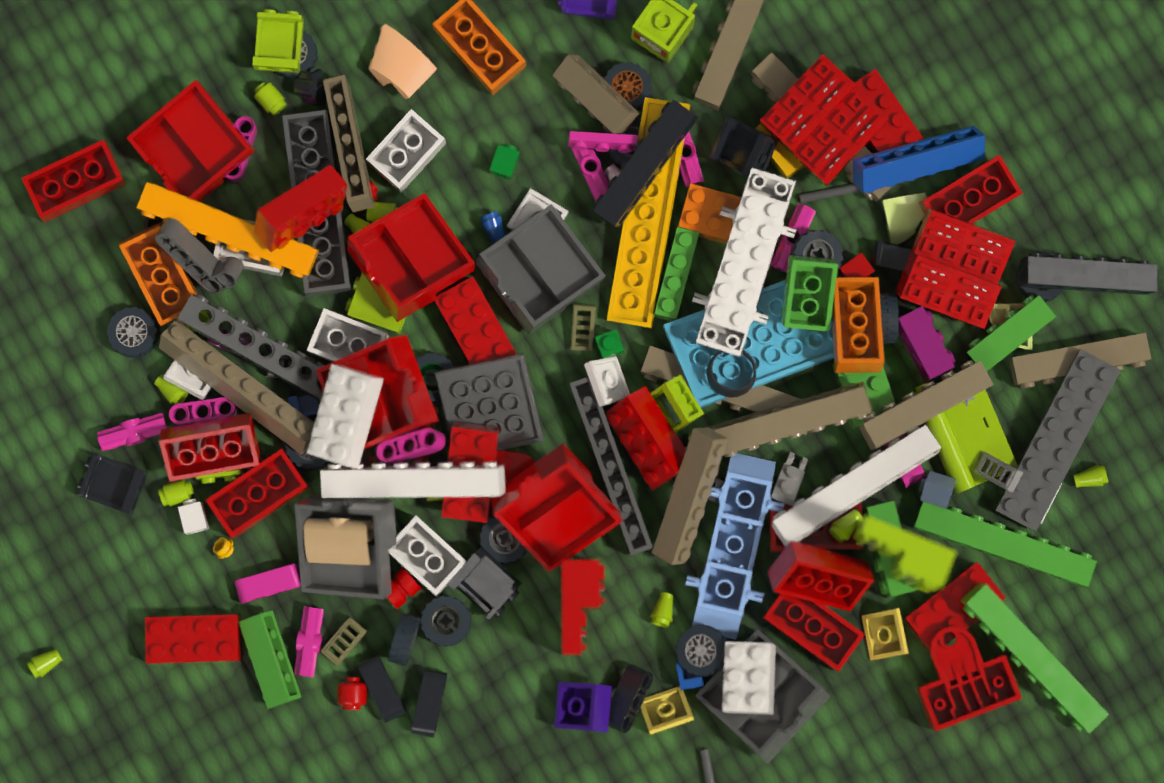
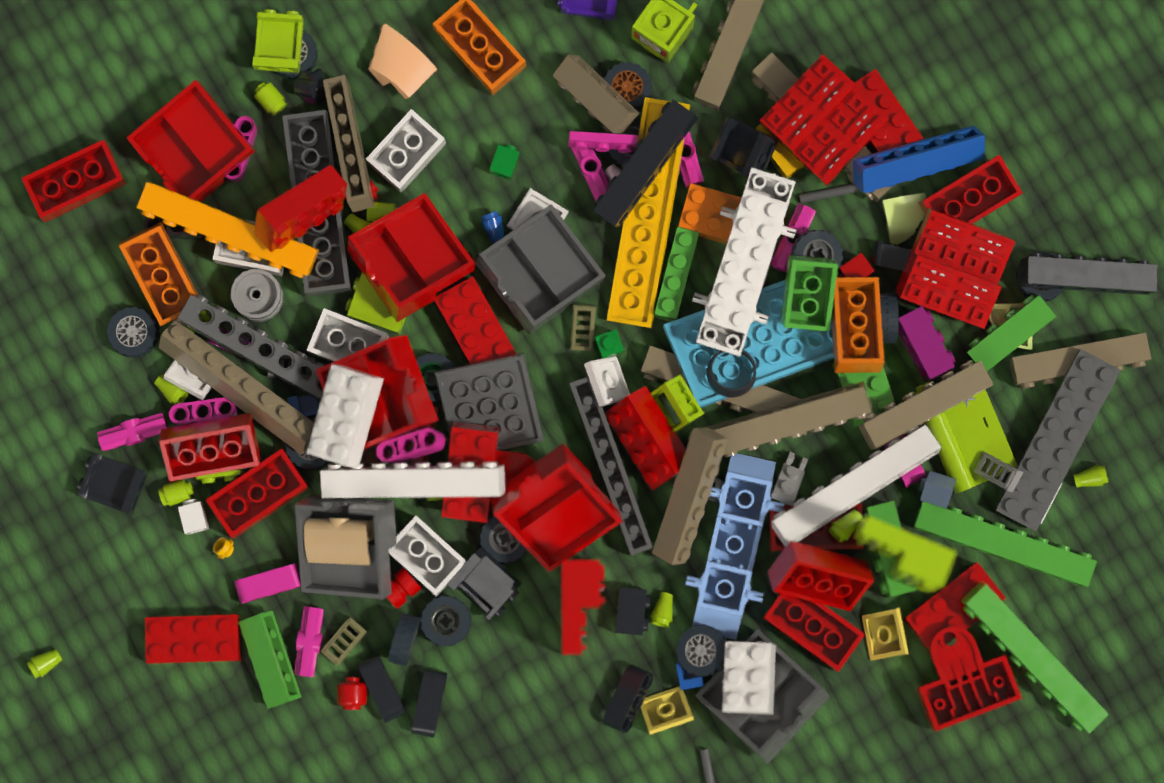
(196, 259): dark grey beam -> none
(263, 307): none -> light grey wheel
(583, 707): dark purple brick -> none
(631, 611): none -> black brick

